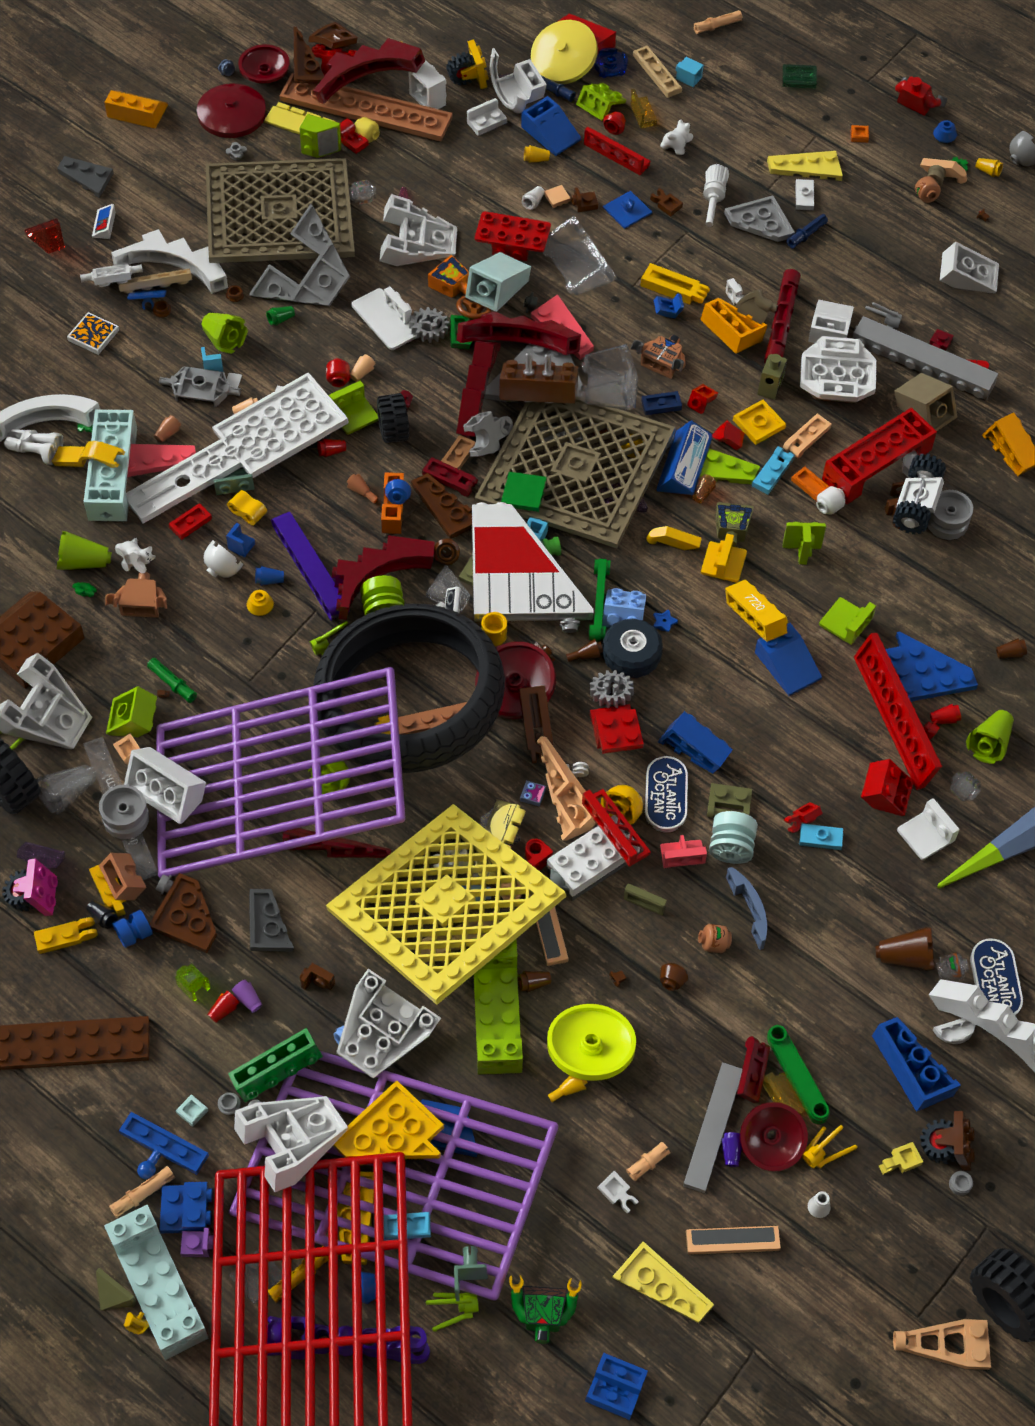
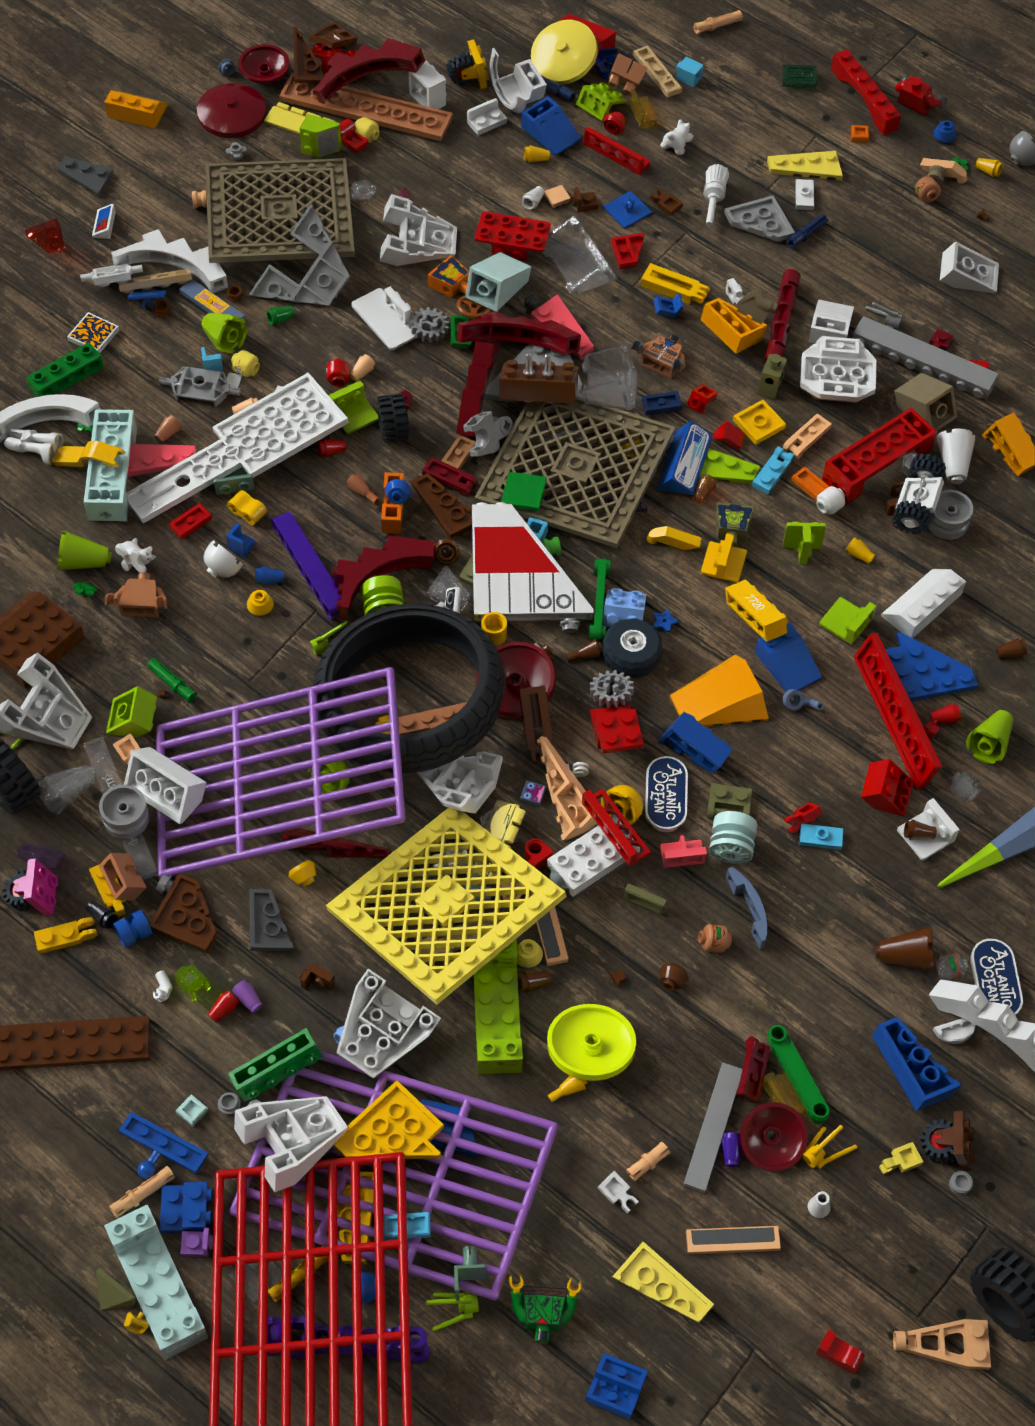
(65, 371): none -> green brick
(165, 987): none -> white arm
(199, 199): none -> light nougat wheel
(207, 300): none -> tile
(245, 363): none -> light yellow head
(303, 873): none -> yellow cone
(465, 781): none -> white wedge
(529, 953): none -> light yellow cone
(619, 74): none -> nougat hips
(627, 249): none -> red wing
(723, 695): none -> light orange wedge
(799, 700): none -> sand blue plate
(840, 1353): none -> red leg
(859, 550): none -> yellow cone
(883, 112): none -> red arch
(916, 830): none -> reddish brown cone
(924, 601): none -> white slope
(956, 453): none -> white cone

